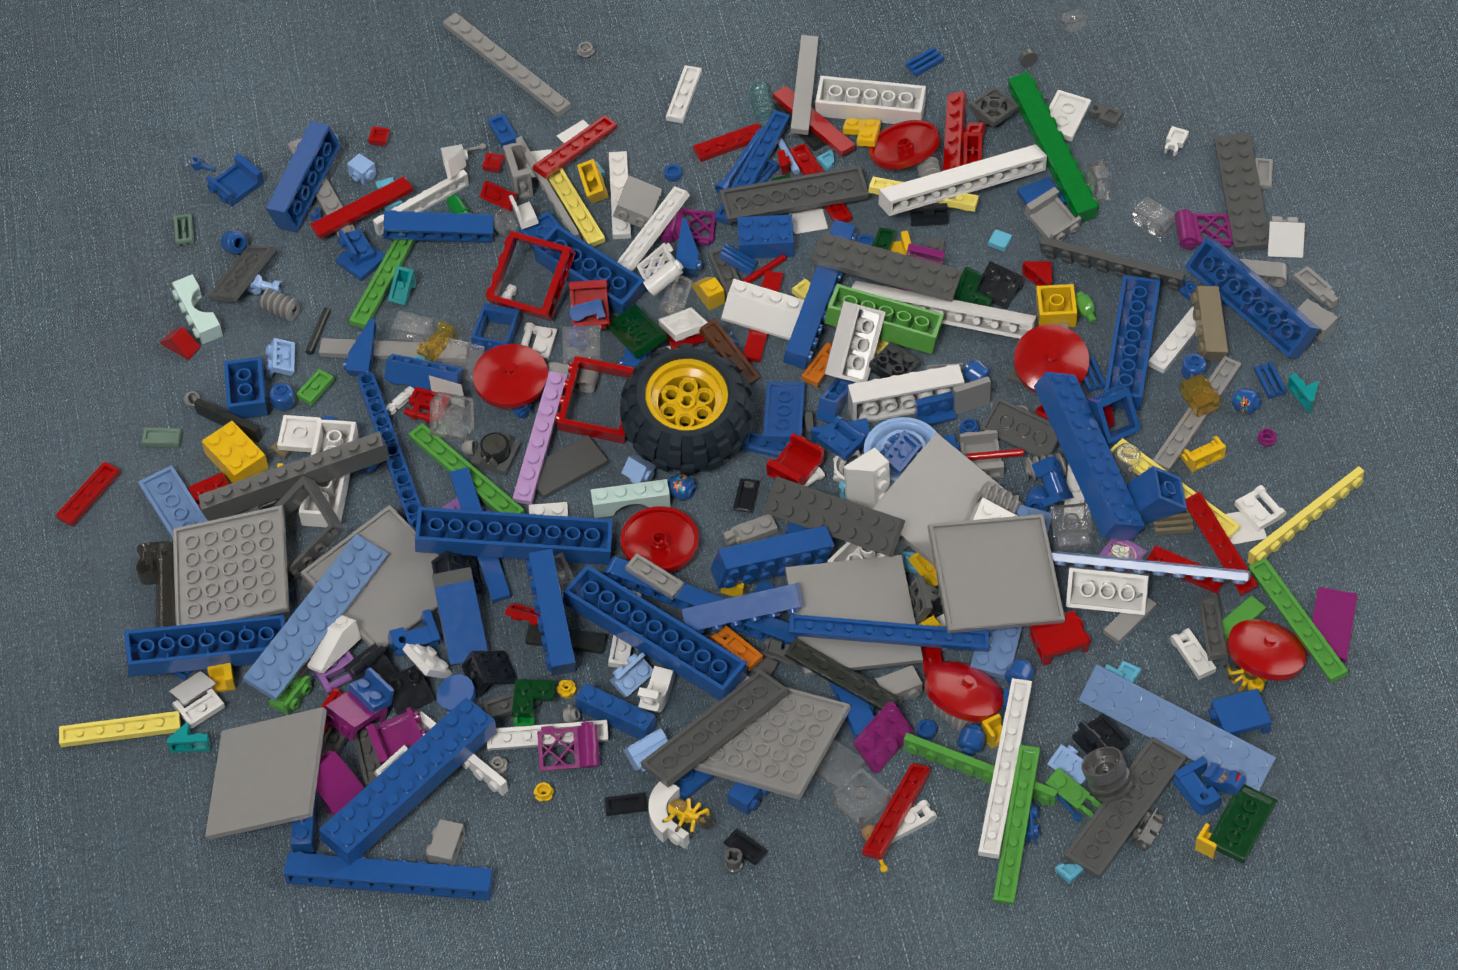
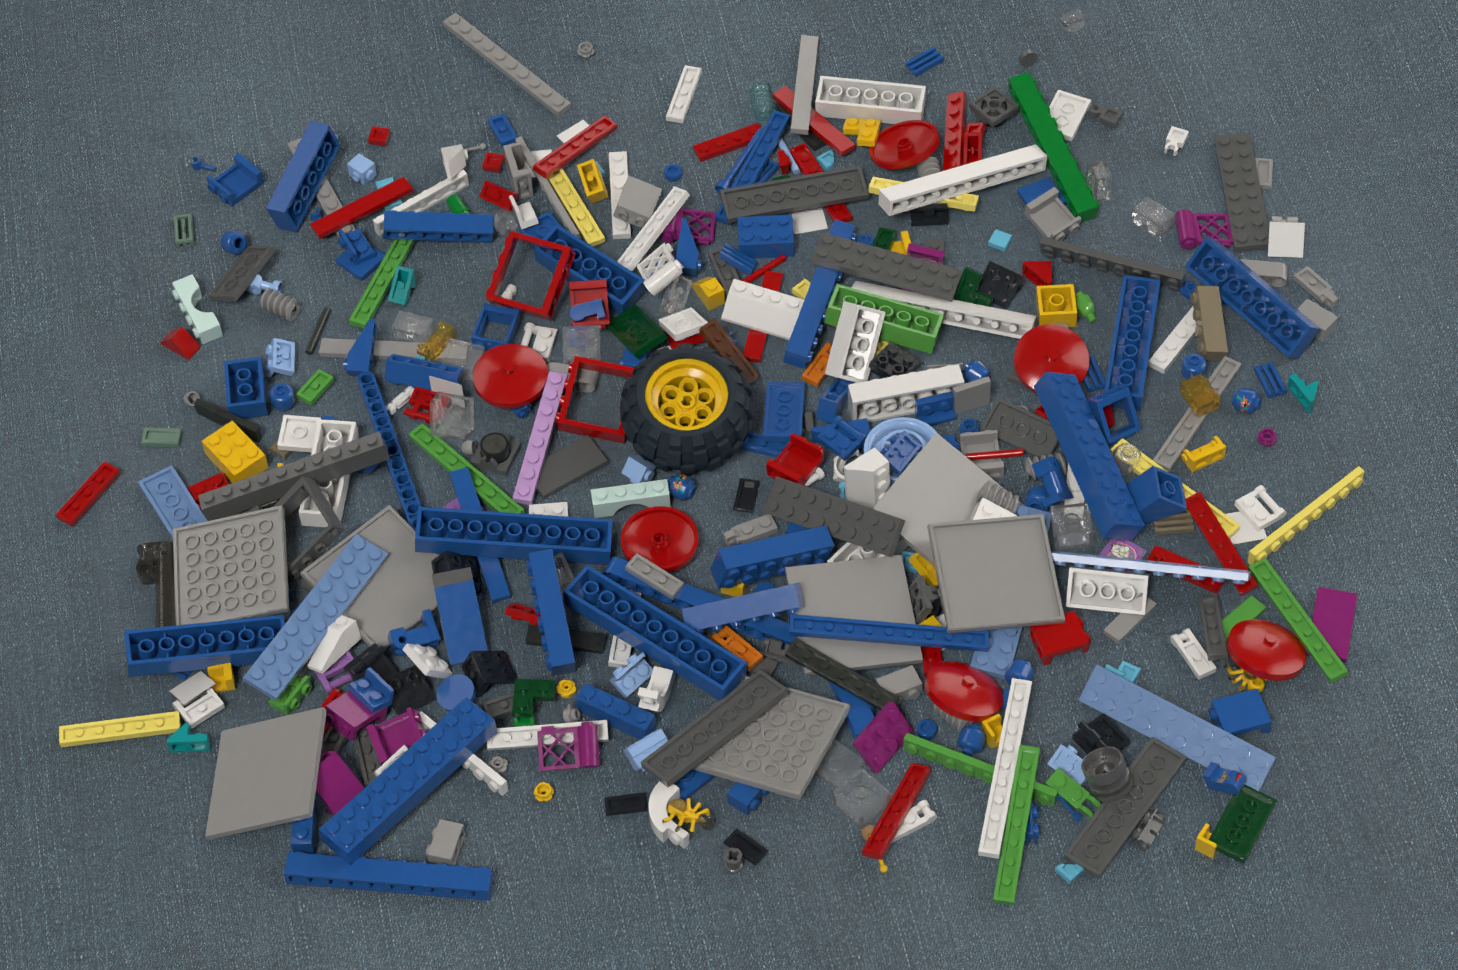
(1193, 788): blue piece -> none

